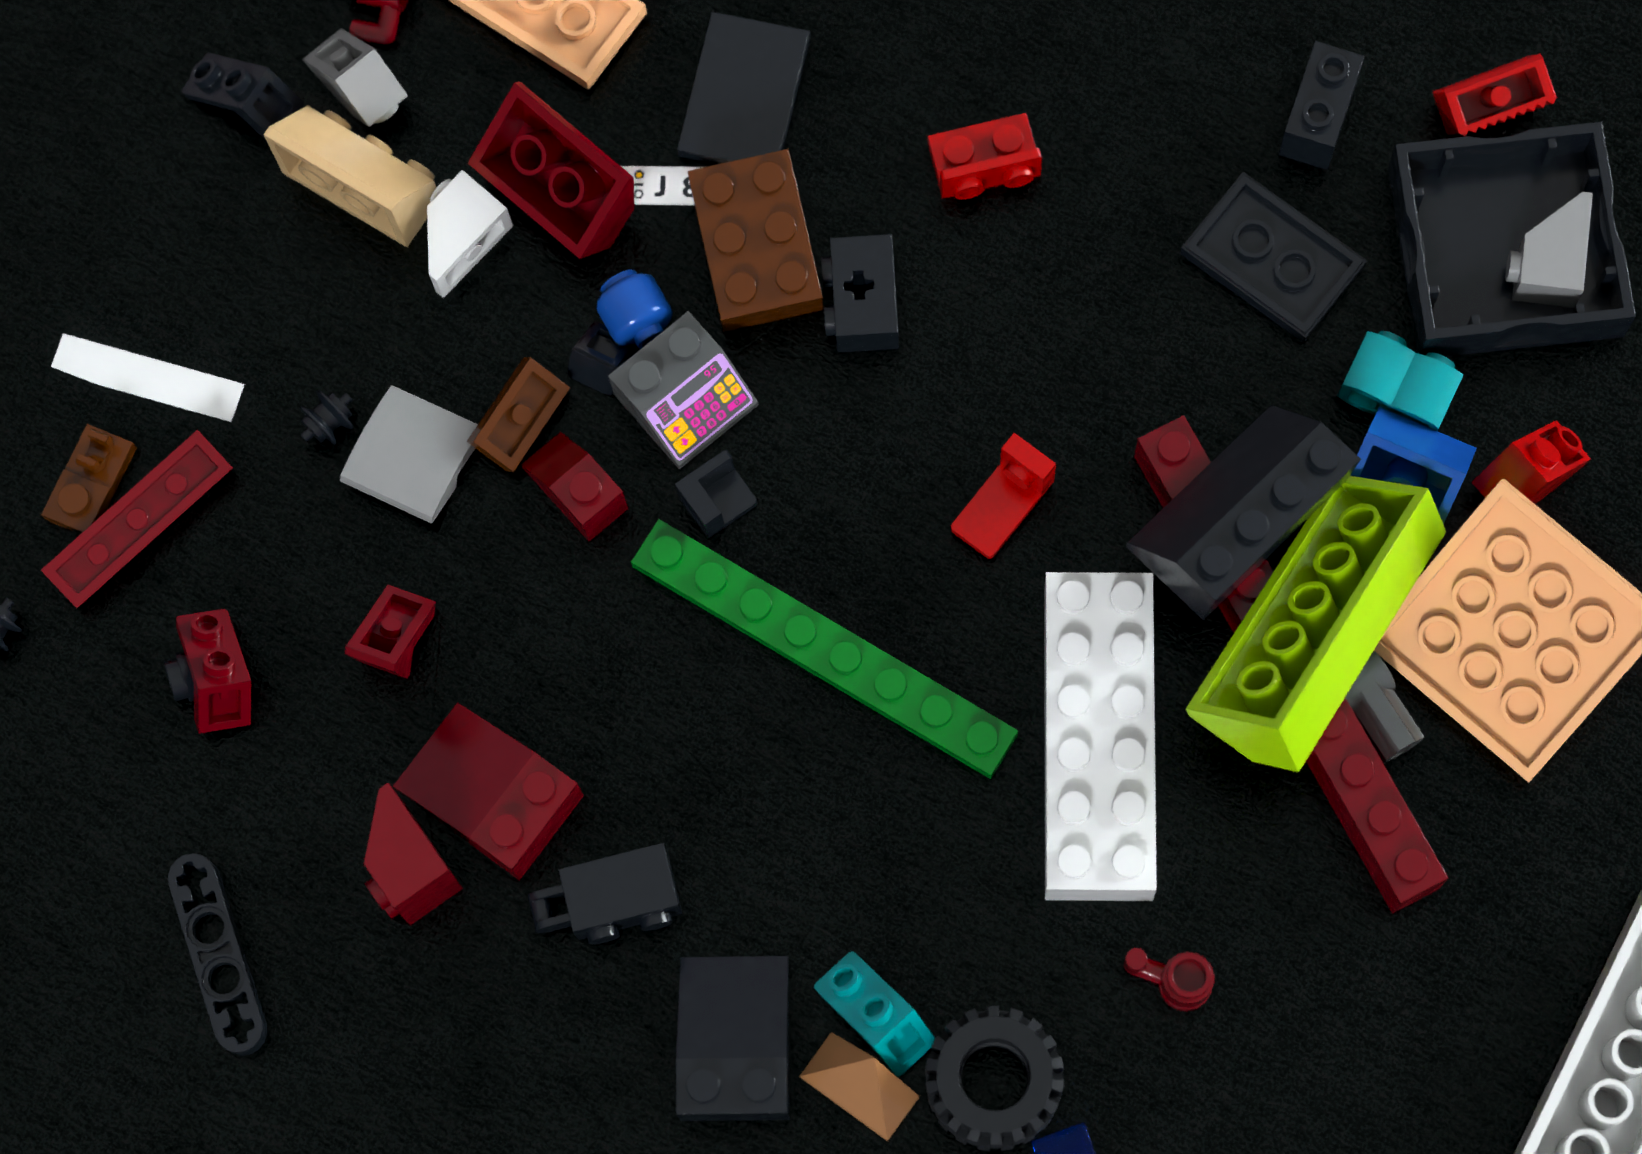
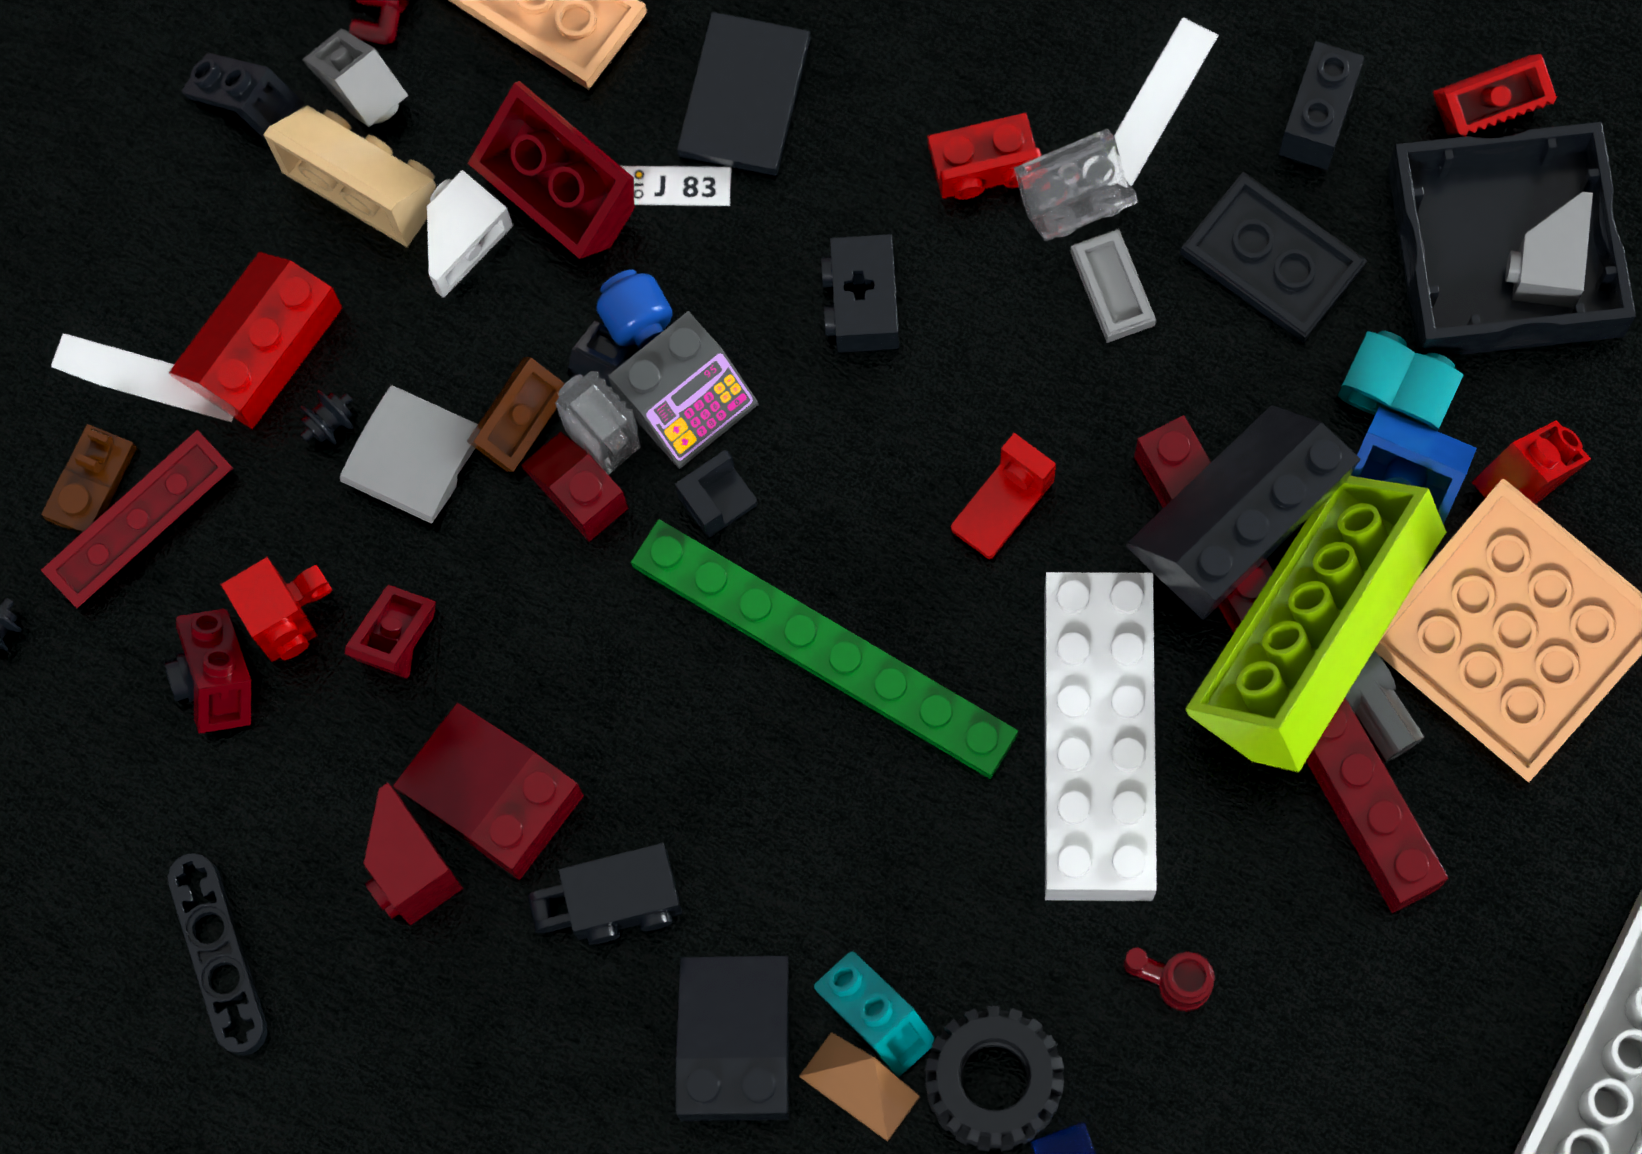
(257, 337): none -> red slope
(273, 607): none -> red brick
(598, 420): none -> clear brick
(755, 240): reddish brown brick -> none
(1074, 185): none -> clear bracket
(1113, 285): none -> light grey tile
(1161, 95): none -> white sticker

